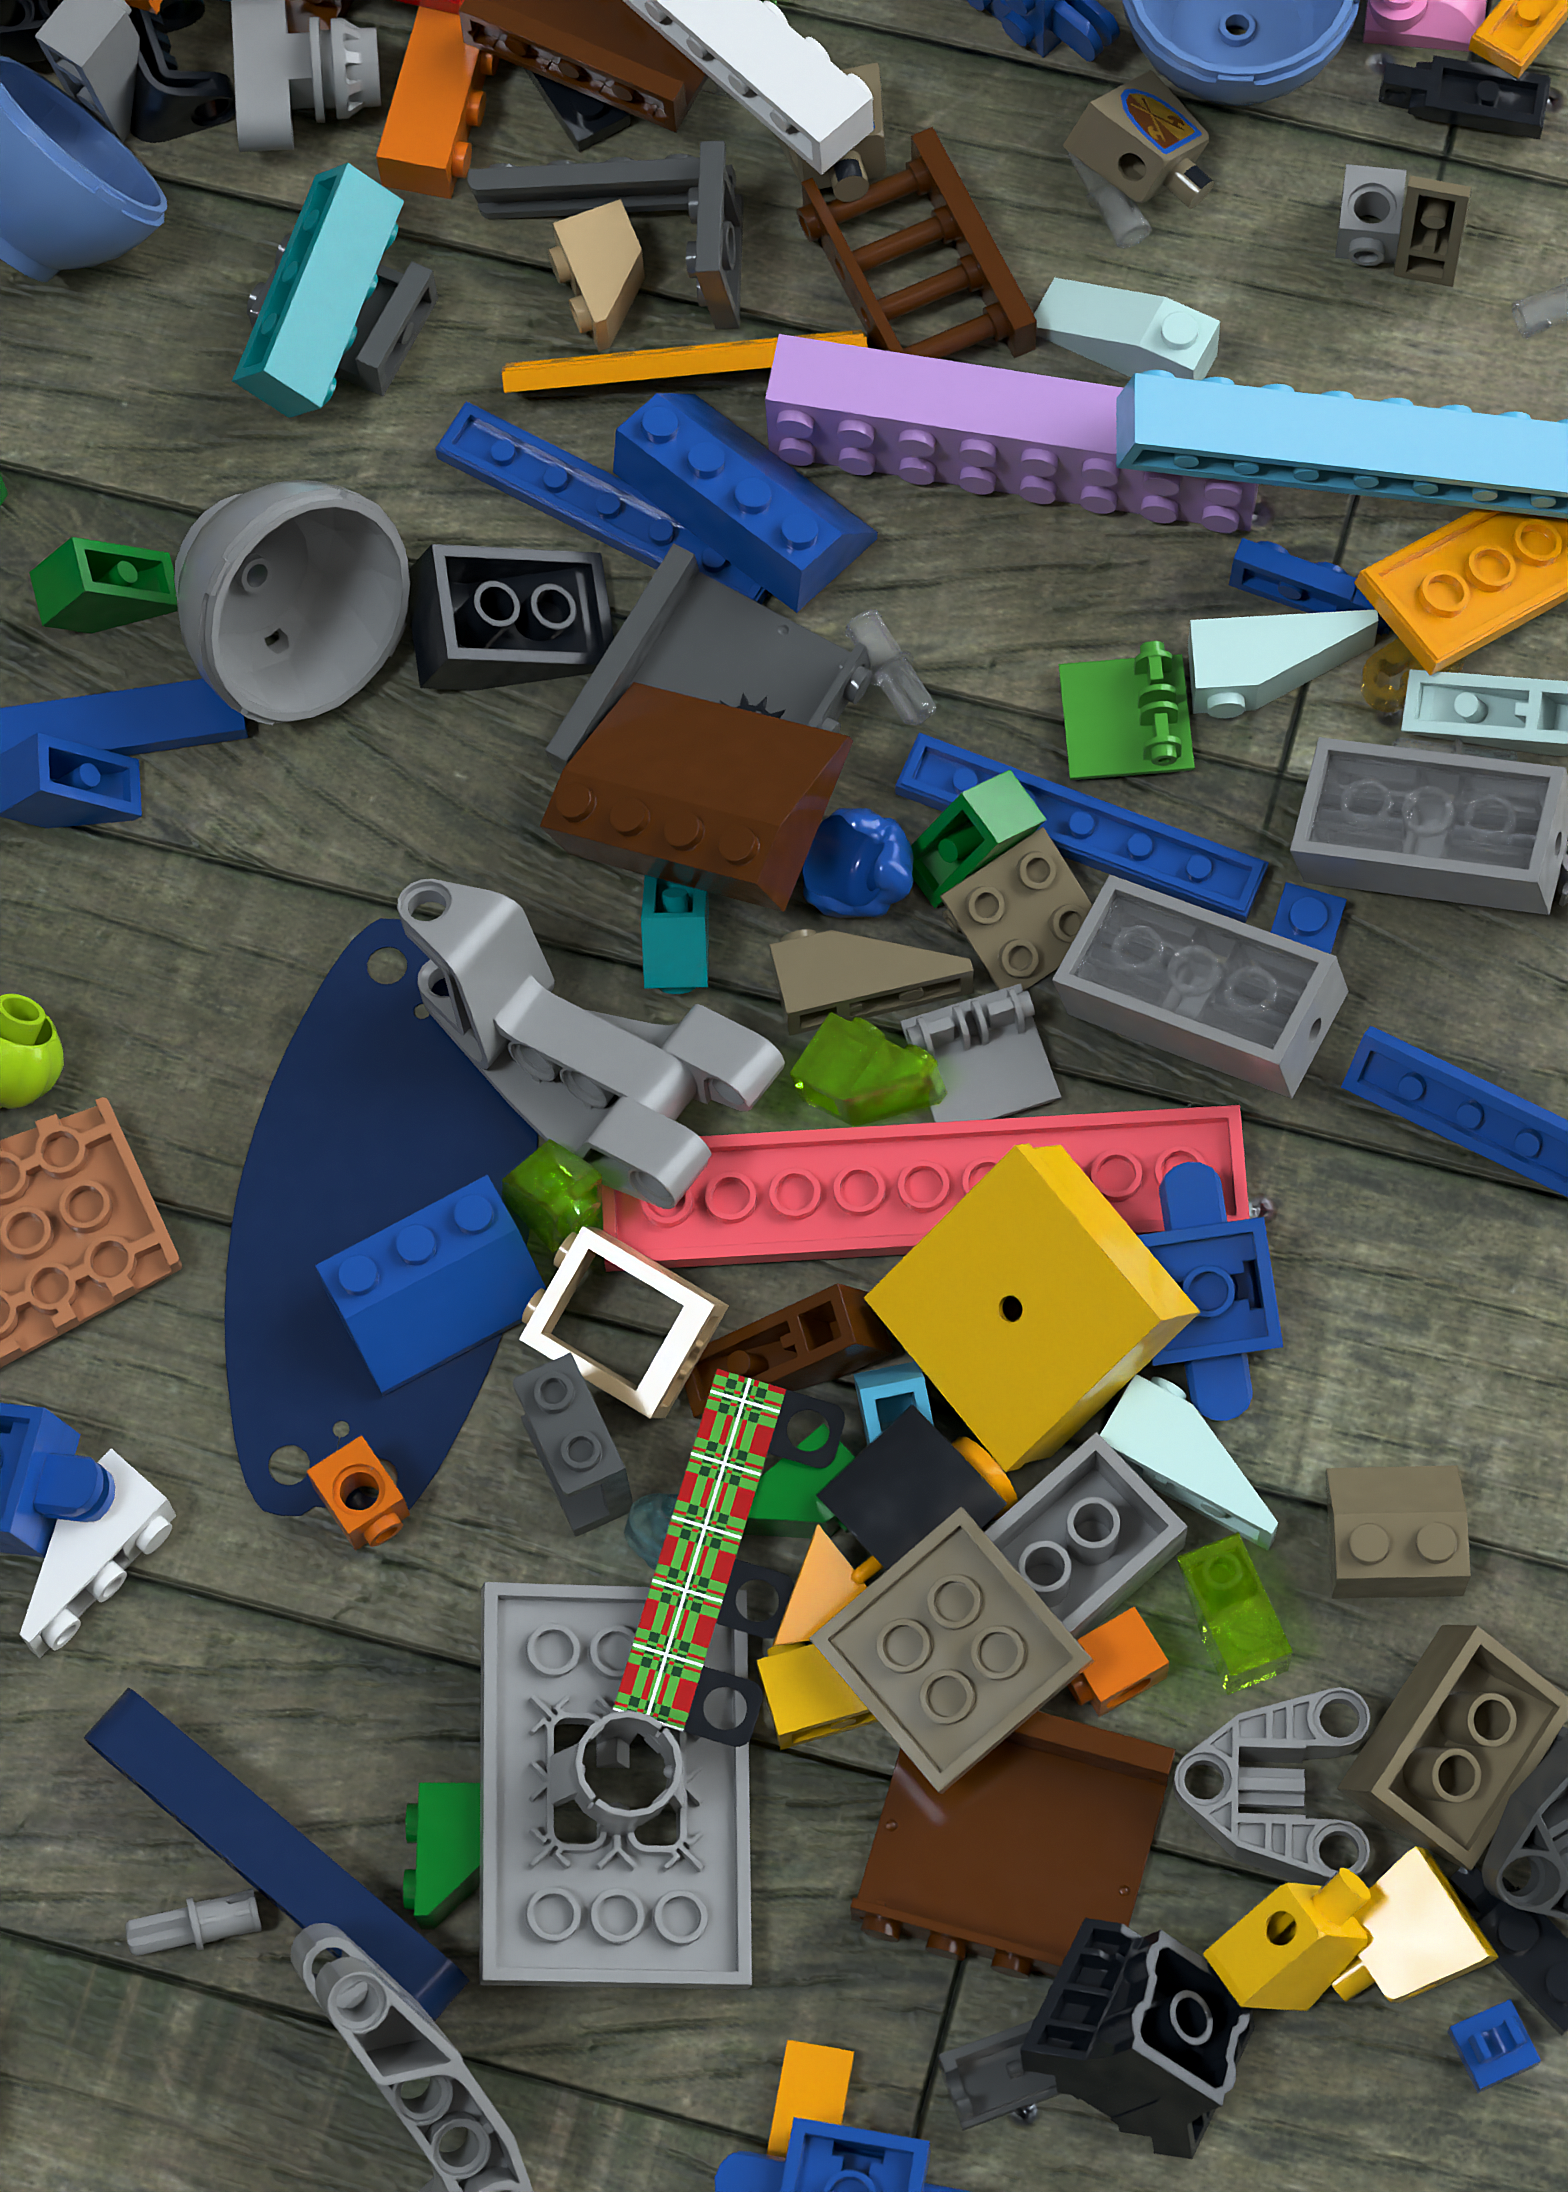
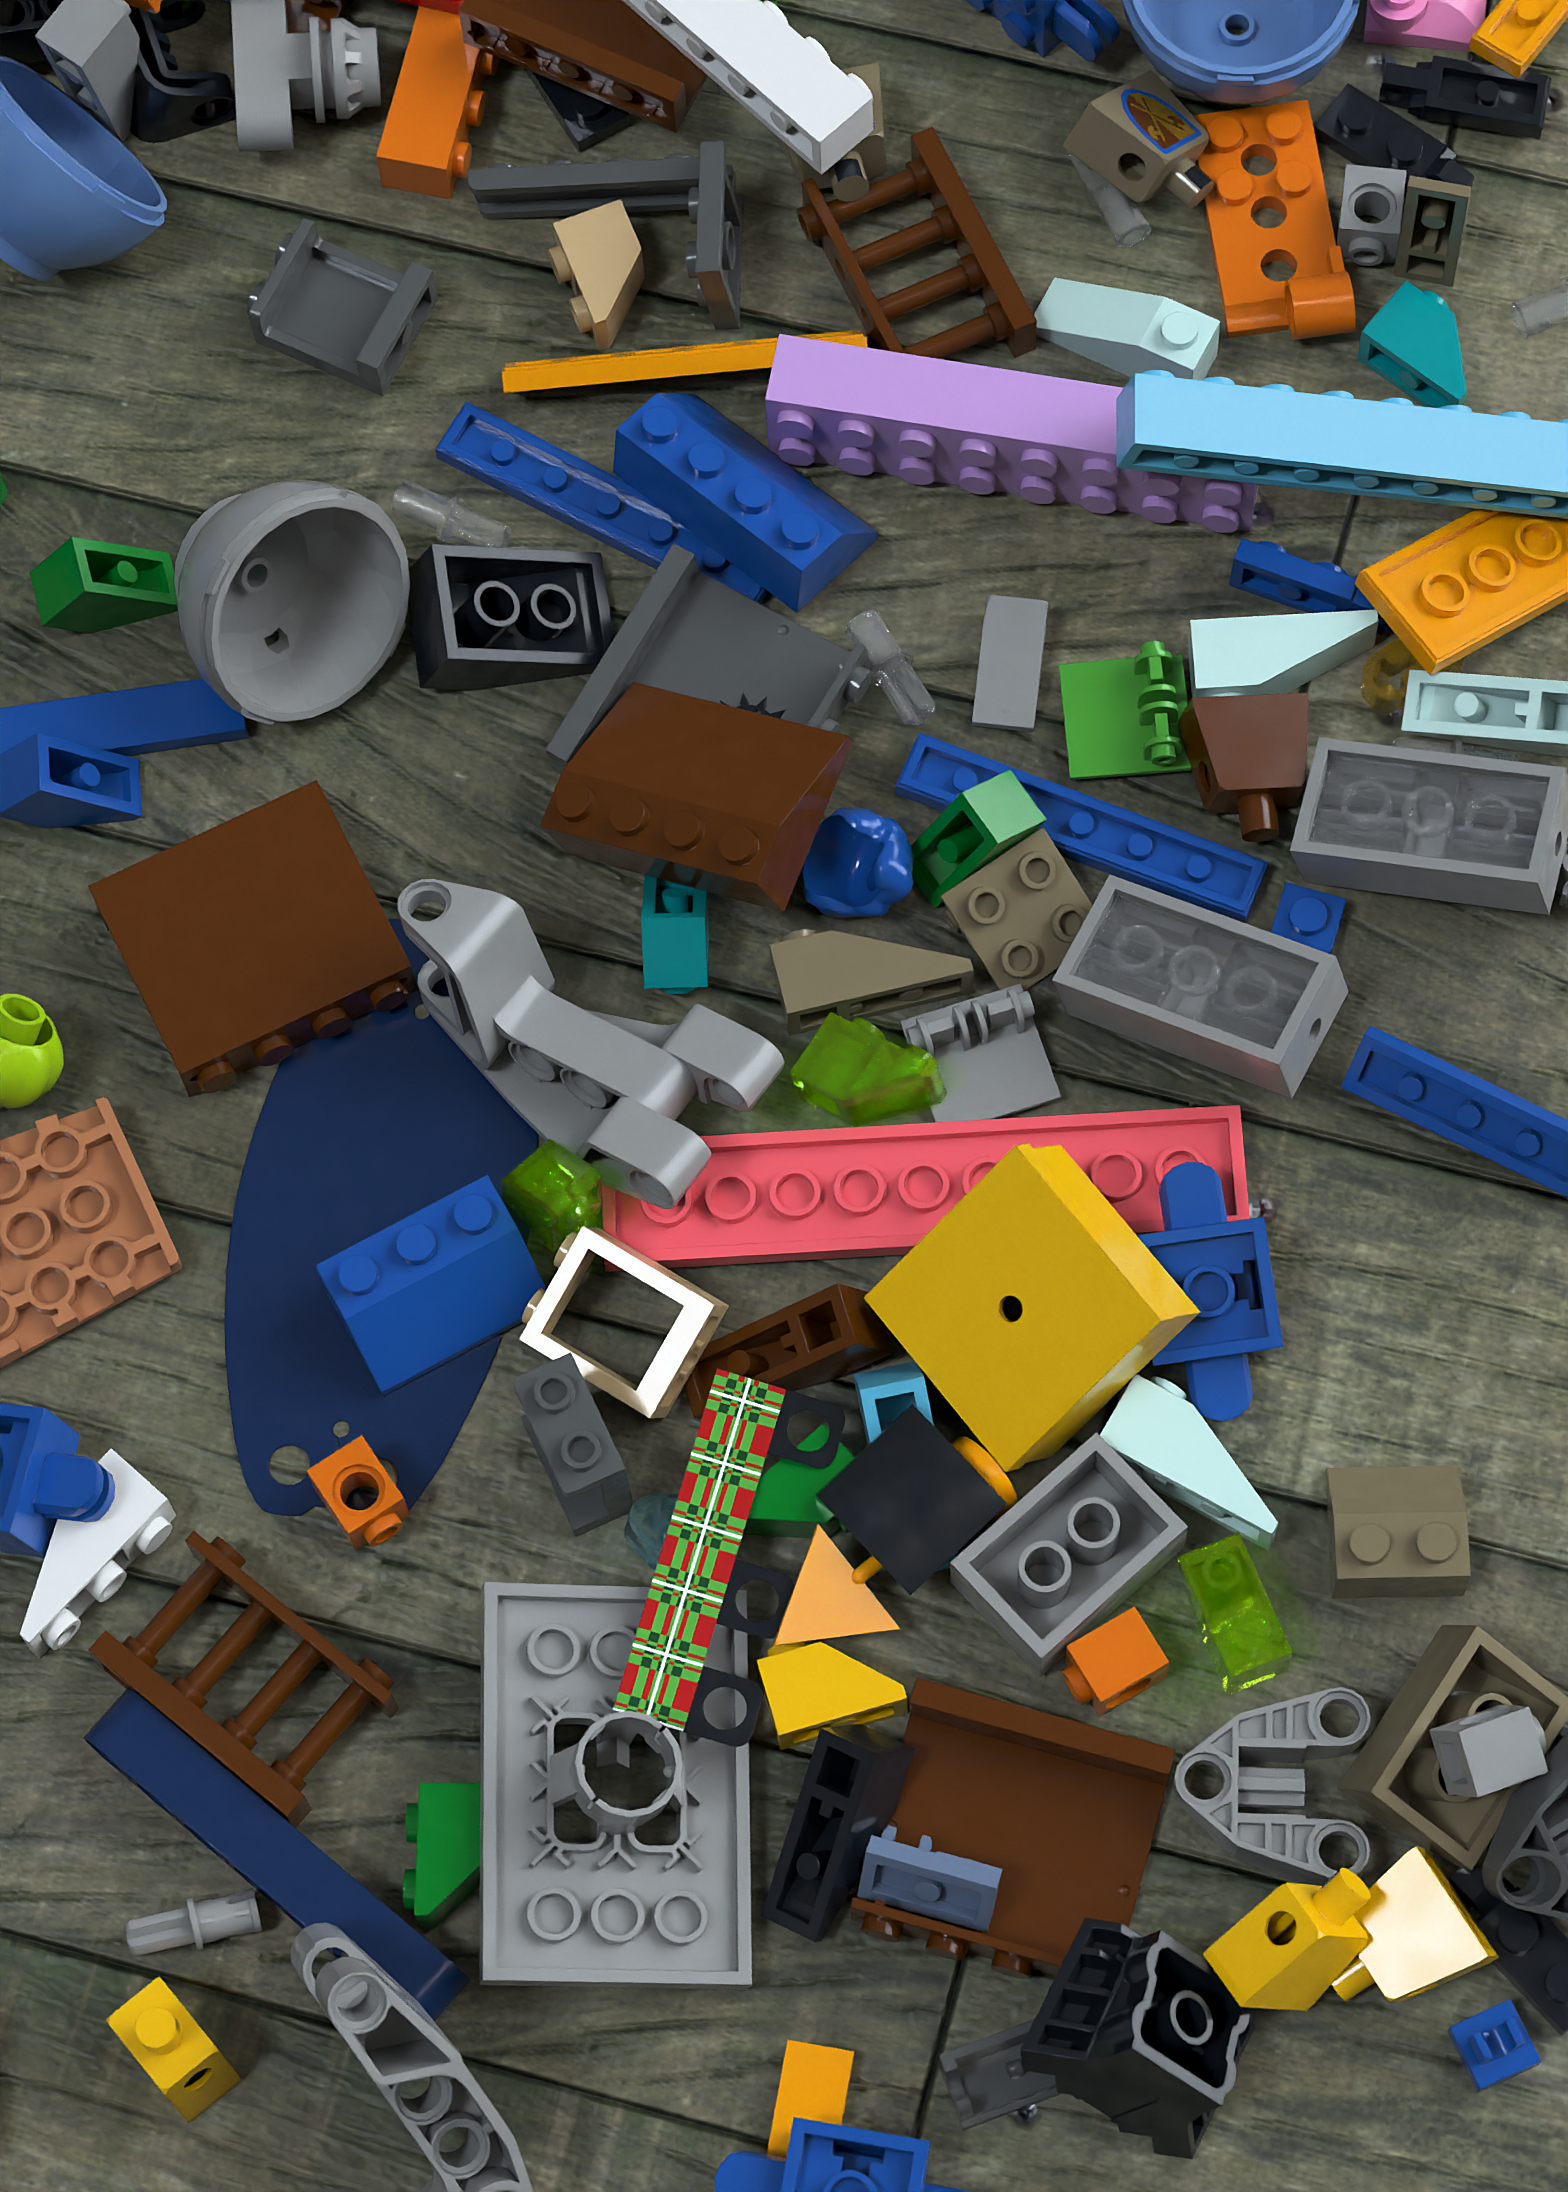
(173, 2049): none -> yellow torso
(232, 1741): none -> reddish brown fence
(254, 939): none -> reddish brown panel
(319, 291): brick -> none
(447, 517): none -> clear axle
(842, 1802): none -> black slope
(929, 1882): none -> sand blue plate
(951, 1650): dark tan plate -> none
(1010, 663): none -> light grey slope
(1248, 756): none -> reddish brown torso
(1320, 292): none -> orange hinge
(1380, 138): none -> black hinge
(1416, 347): none -> teal slope
(1490, 1750): none -> light grey brick

